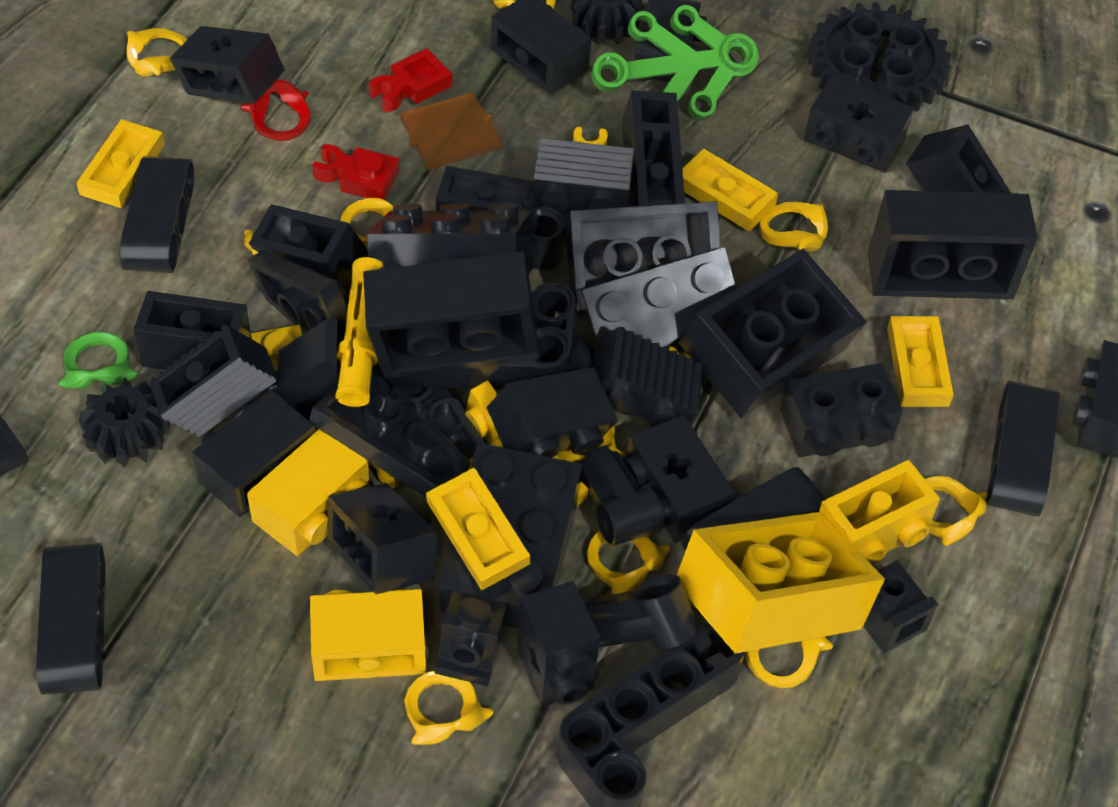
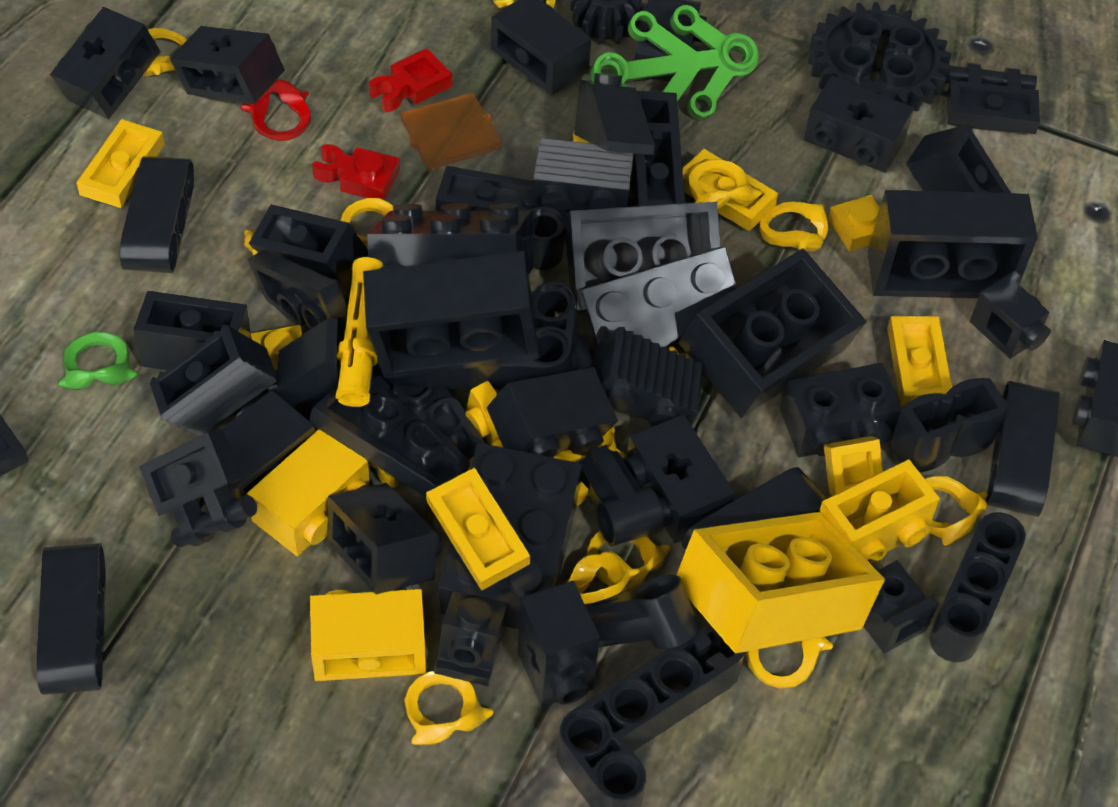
(105, 62): none -> black brick
(123, 423): black gear -> none
(198, 471): none -> black plate
(612, 116): none -> black slope
(617, 569): none -> yellow piece
(741, 194): none -> yellow piece
(852, 462): none -> yellow plate
(855, 221): none -> yellow plate
(949, 424): none -> black brick
(972, 606): none -> black beam
(993, 99): none -> black plate
(1011, 316): none -> black brick

